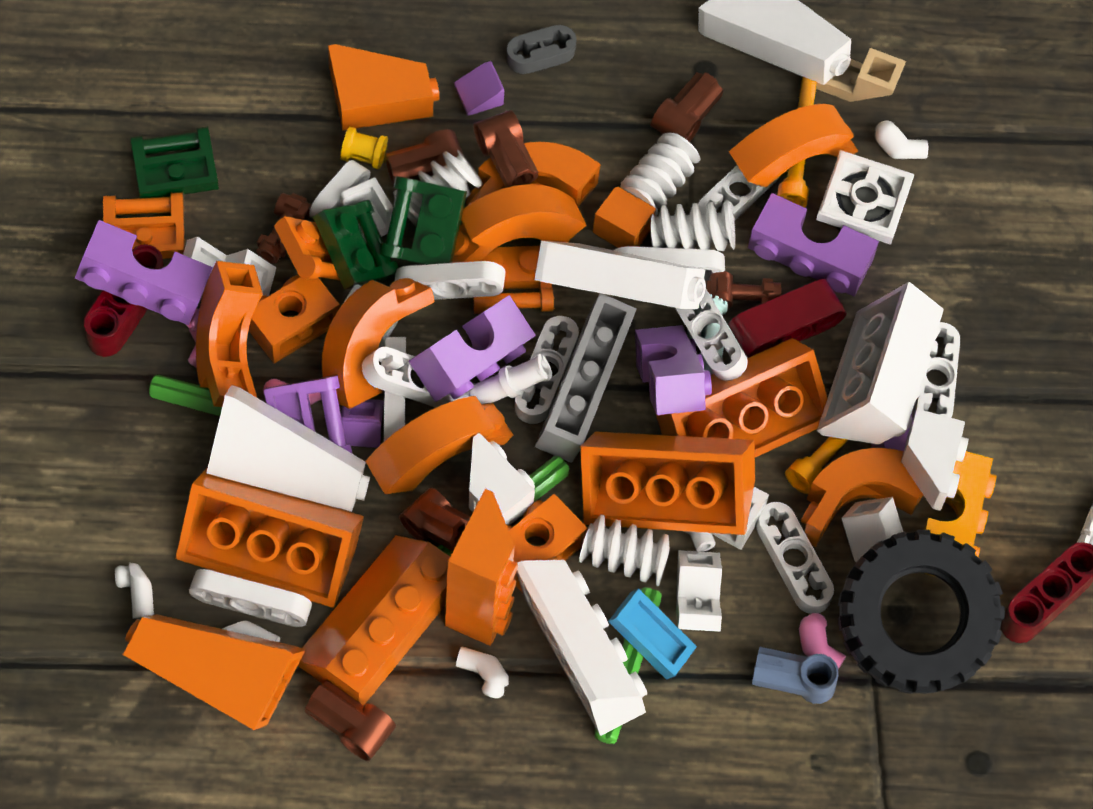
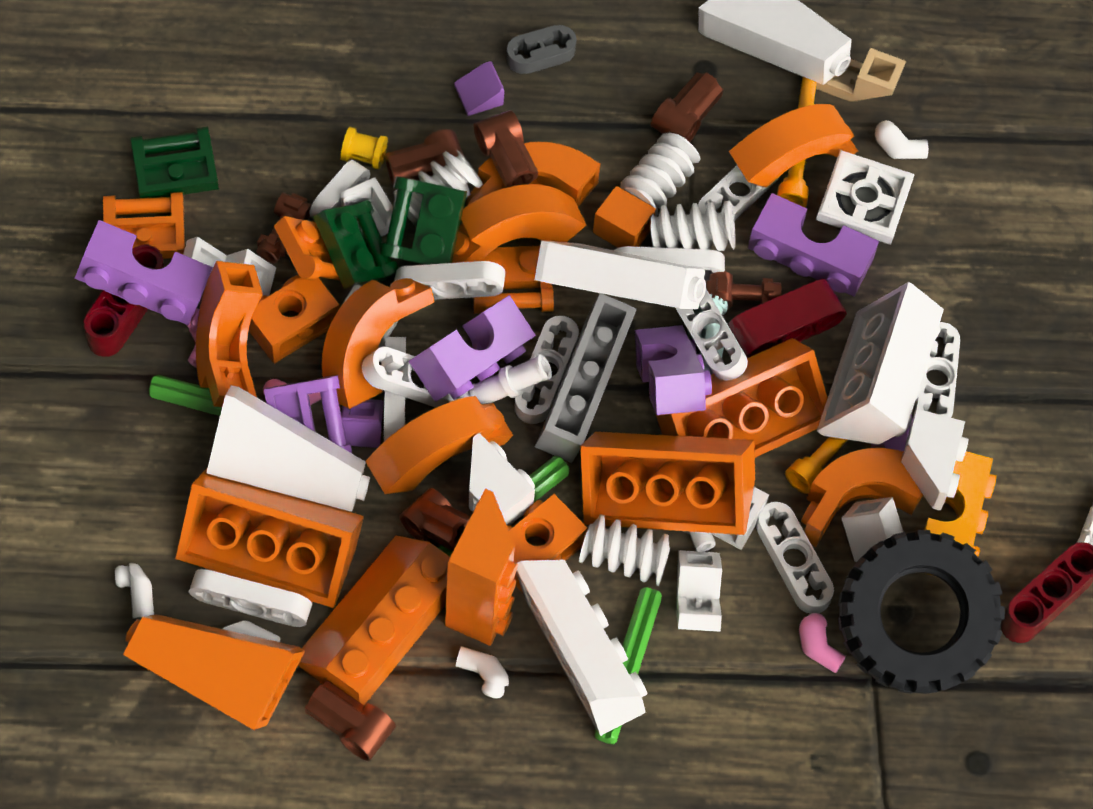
(379, 87): orange slope -> none
(652, 634): dark azure tile -> none
(791, 671): sand blue piece -> none

